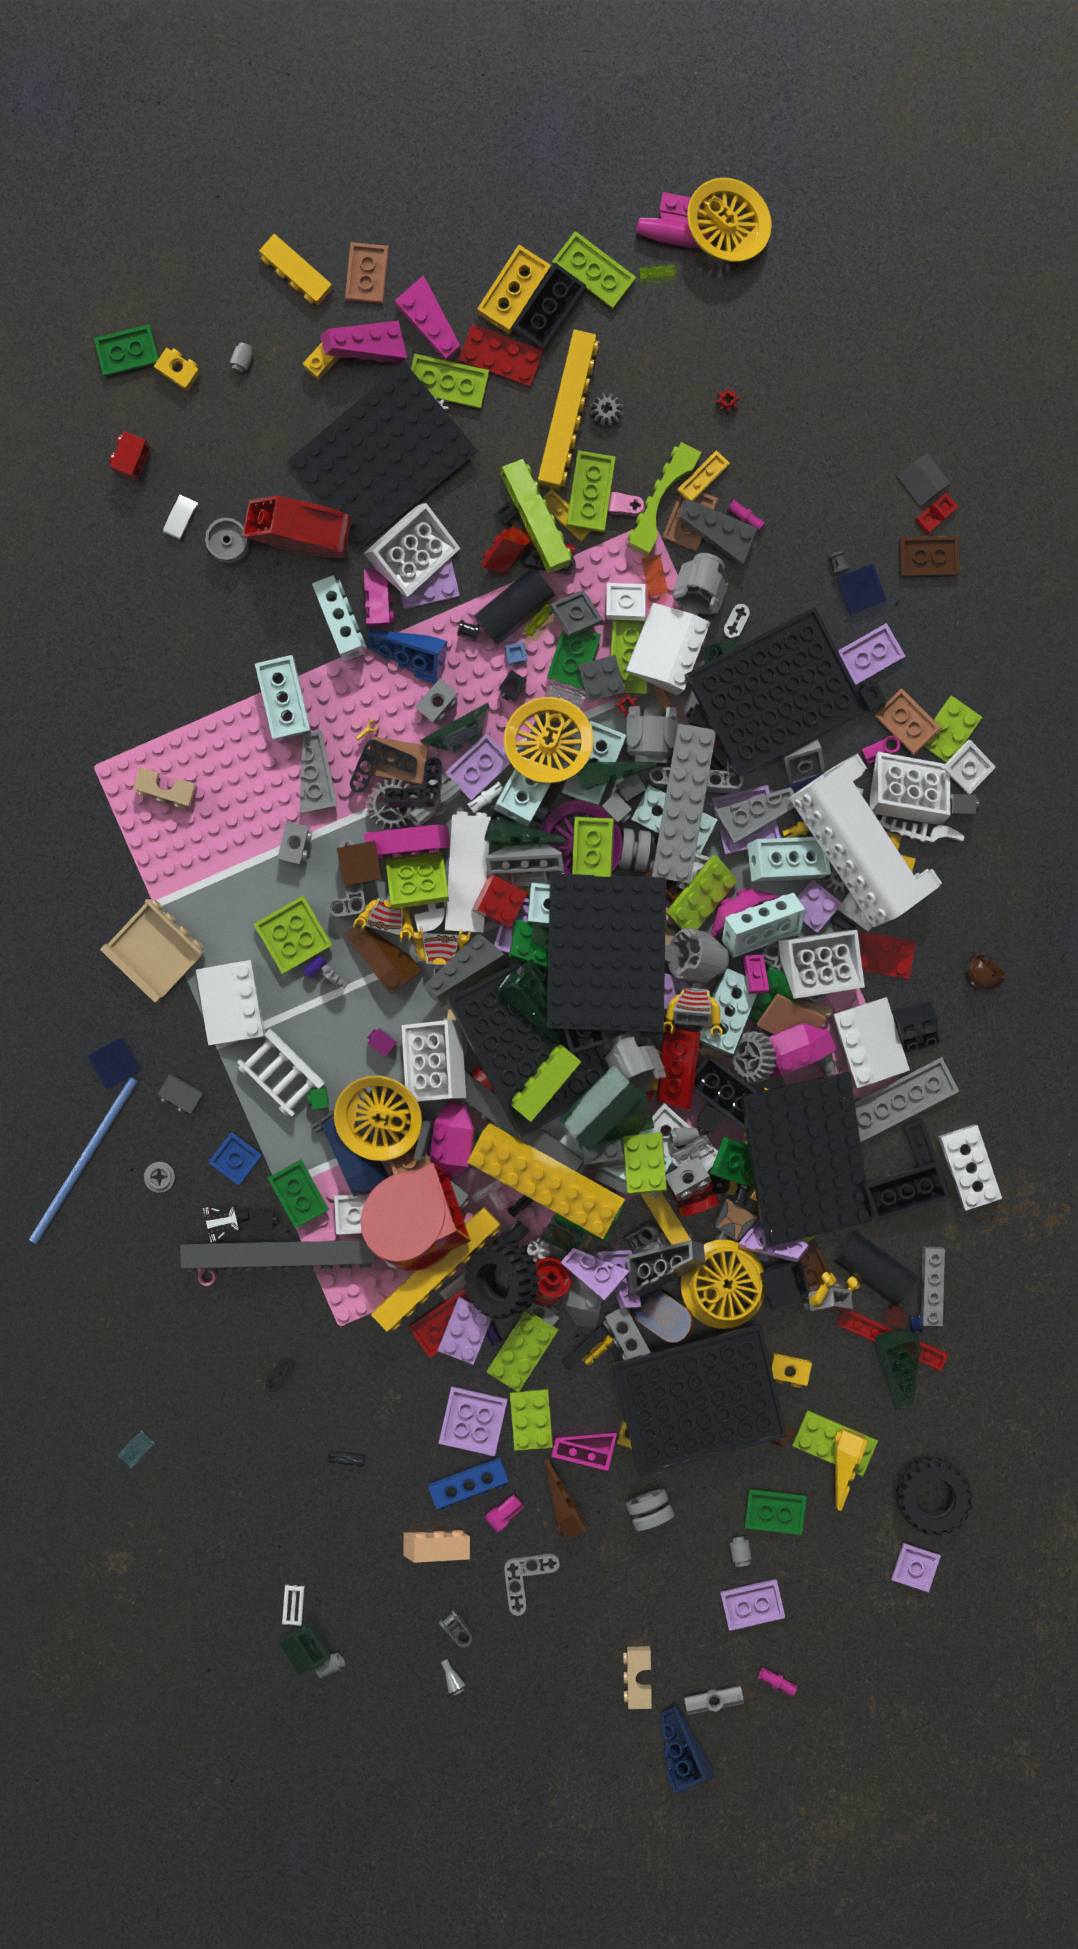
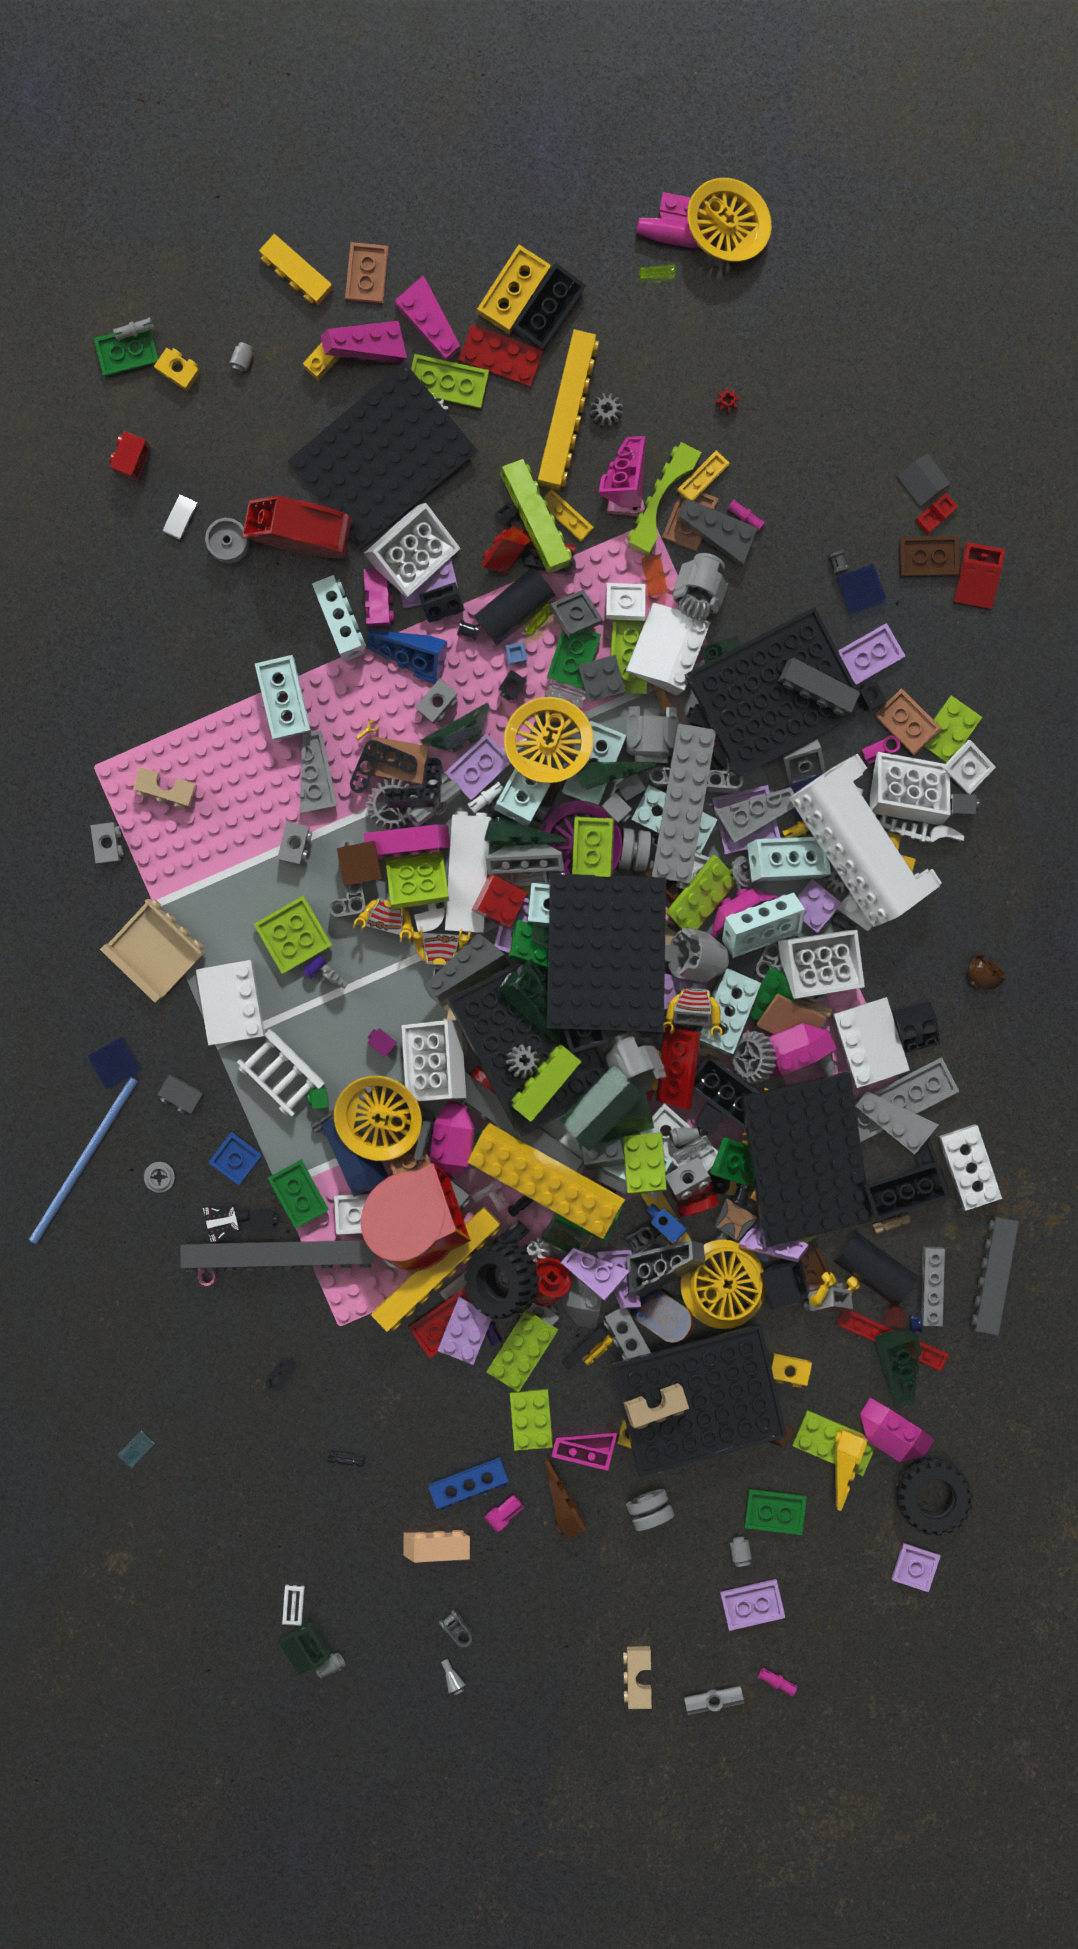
(99, 834): none -> light grey brick
(133, 329): none -> light grey pin
(386, 960): reddish brown wedge -> none
(439, 603): none -> black brick
(473, 1421): lavender plate -> none
(521, 1571): light grey beam -> none
(526, 1056): none -> light grey gear
(590, 491): lime plate -> none
(595, 269): lime plate -> none
(622, 708): red gear -> none
(626, 474): none -> dark pink wedge
(672, 1402): none -> tan arch
(673, 1229): none -> blue torso
(684, 1756): dark blue wedge -> none
(695, 605): none -> light grey gear
(732, 619): white beam -> none
(738, 865): none -> light grey gear
(755, 974): dark pink plate -> none
(819, 687): none -> dark grey brick
(886, 955): red plate -> none
(891, 1223): none -> tan axle
(893, 1433): none -> dark pink wedge
(900, 1123): none -> light grey wing
(979, 575): none -> red slope
(995, 1275): none -> dark grey brick

